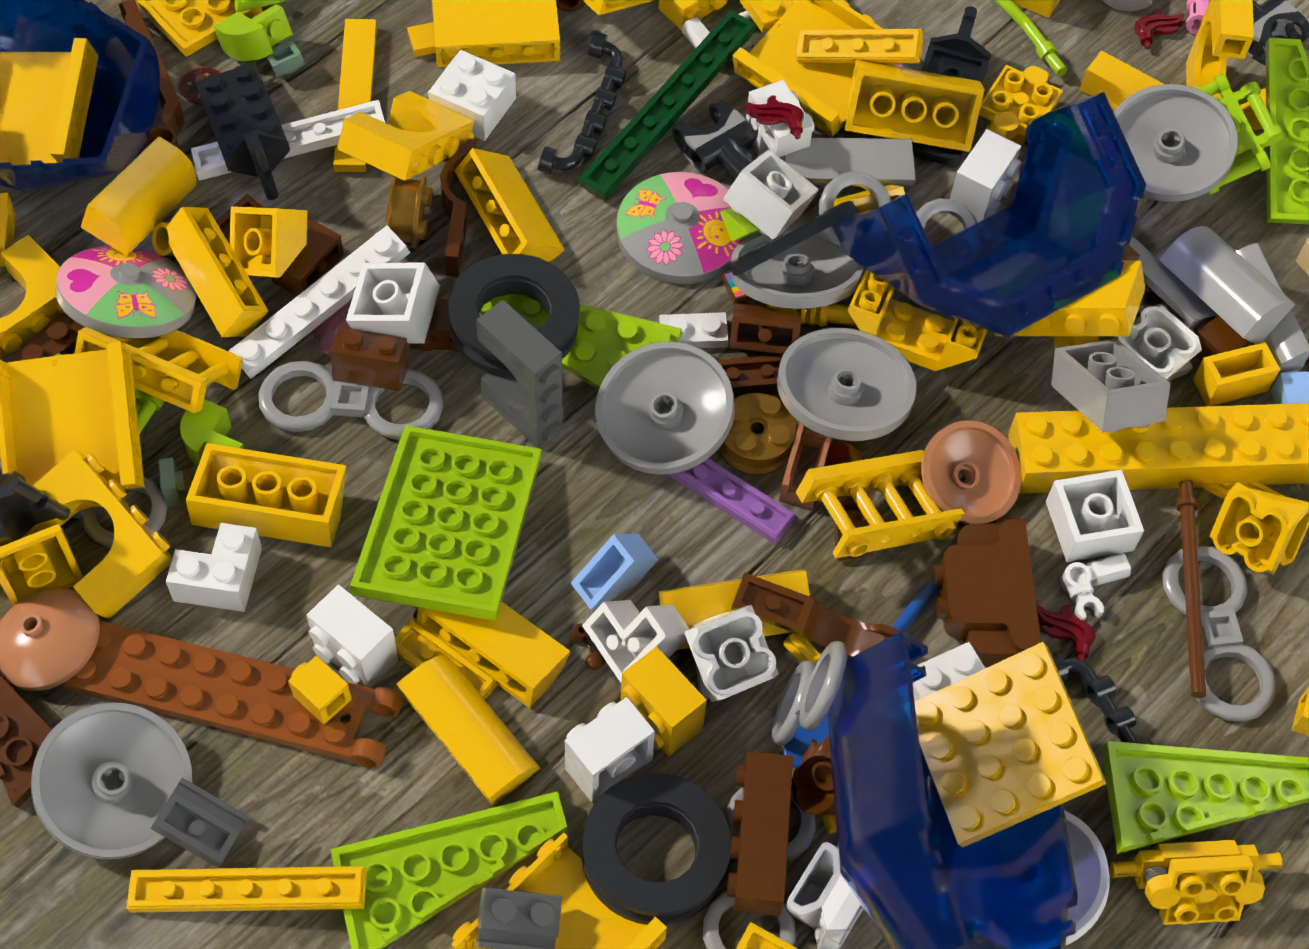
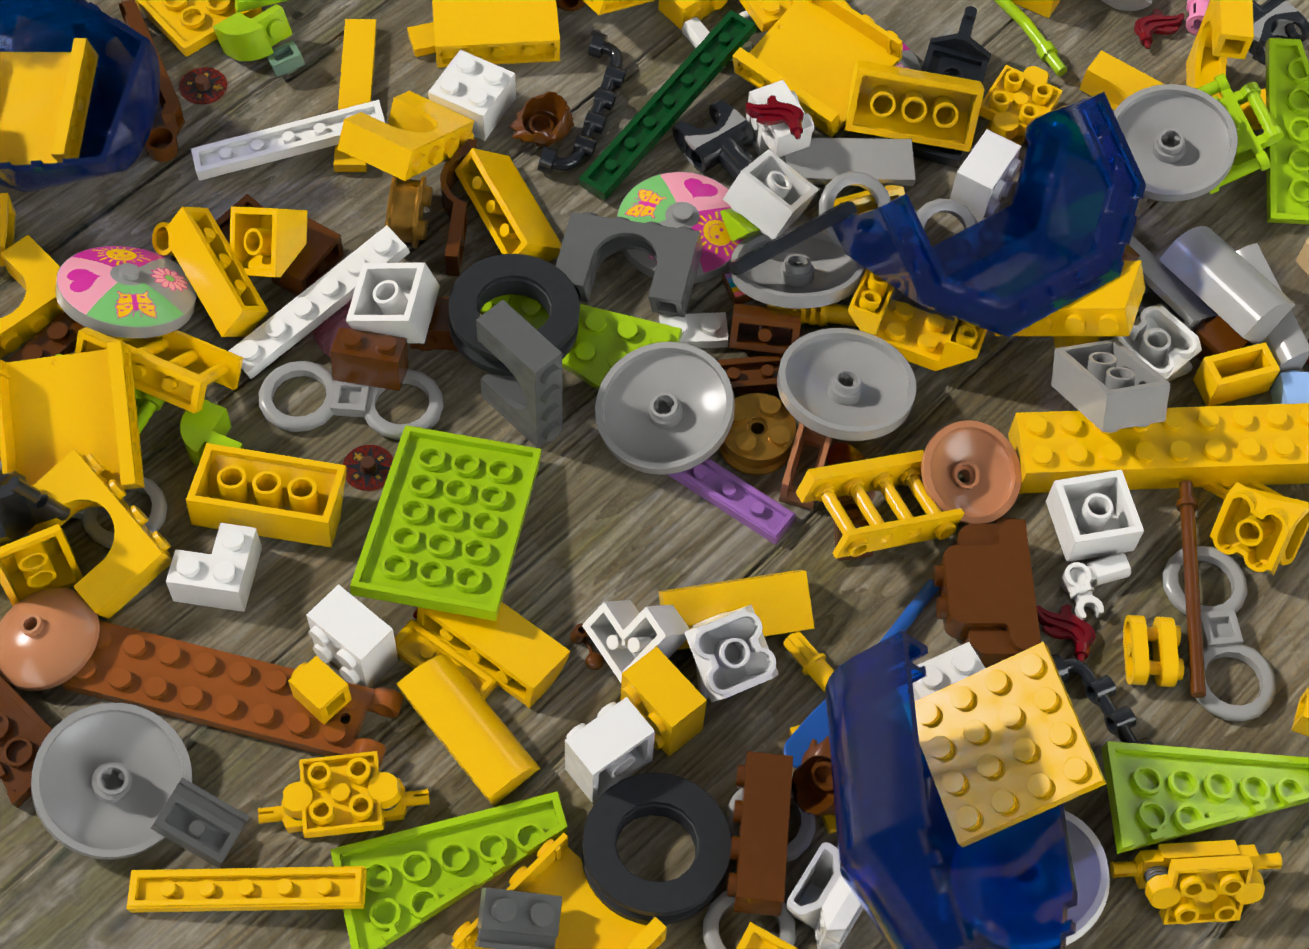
(140, 196): yellow brick -> none
(171, 482): sand green plate -> none
(245, 123): black hinge -> none
(342, 797): none -> yellow piece
(368, 467): none -> piece
(543, 120): none -> reddish brown hair
(594, 238): none -> dark grey arch
(614, 569): light blue slope -> none
(807, 617): reddish brown piece -> none
(809, 693): light grey bar -> none
(859, 44): yellow tile -> none
(1165, 641): none -> yellow brick

